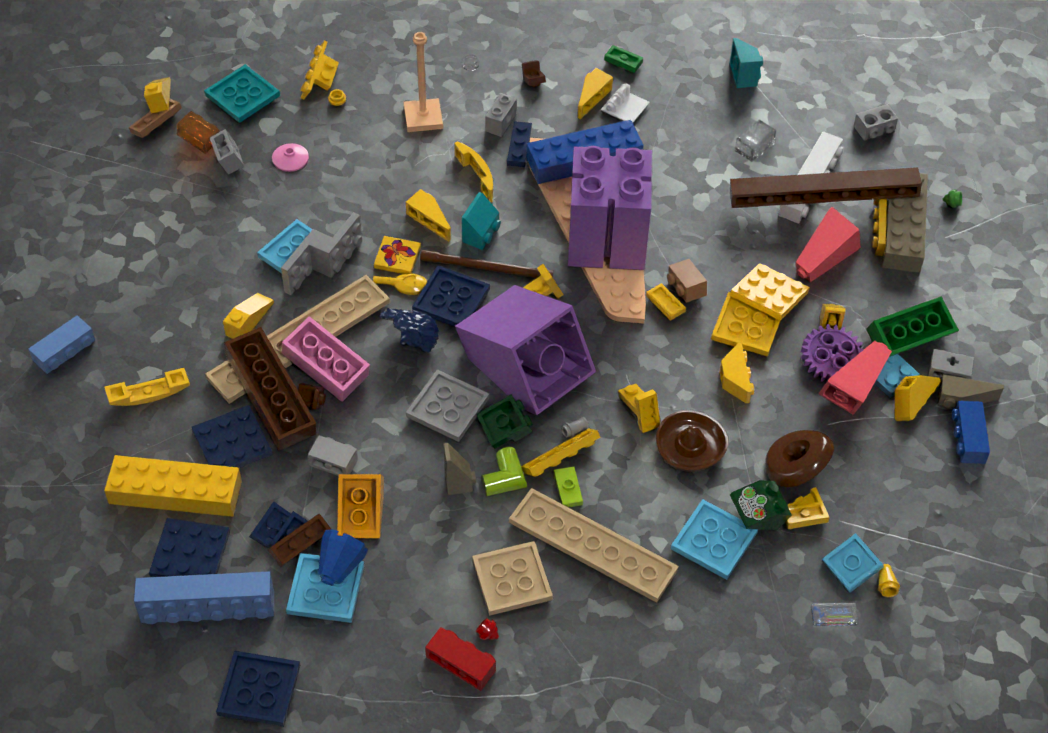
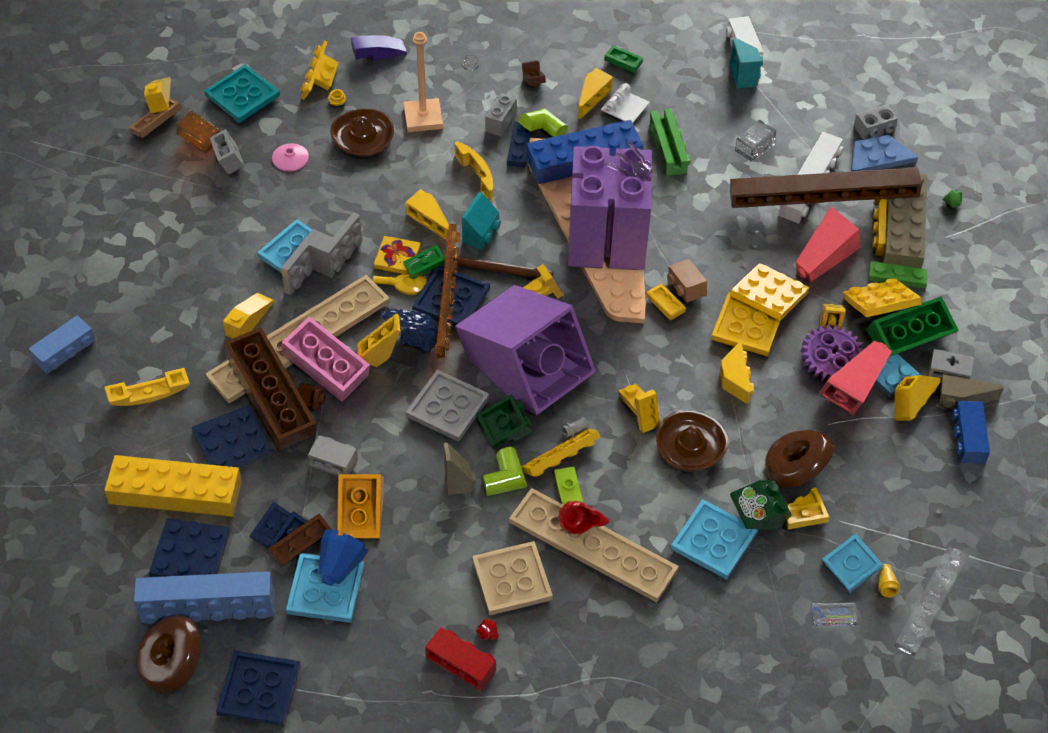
(169, 653): none -> reddish brown hat
(362, 132): none -> reddish brown hat
(377, 46): none -> slope
(379, 344): none -> yellow slope
(424, 262): none -> green plate
(448, 296): none -> clear orange plate
(545, 120): none -> lime brick
(579, 517): none -> red hair
(640, 170): none -> clear purple plant
(669, 142): none -> bright green brick
(743, 30): none -> white brick
(880, 154): none -> medium blue wing
(881, 297): none -> yellow plate
(906, 275): none -> bright green plate
(931, 601): none -> clear plate

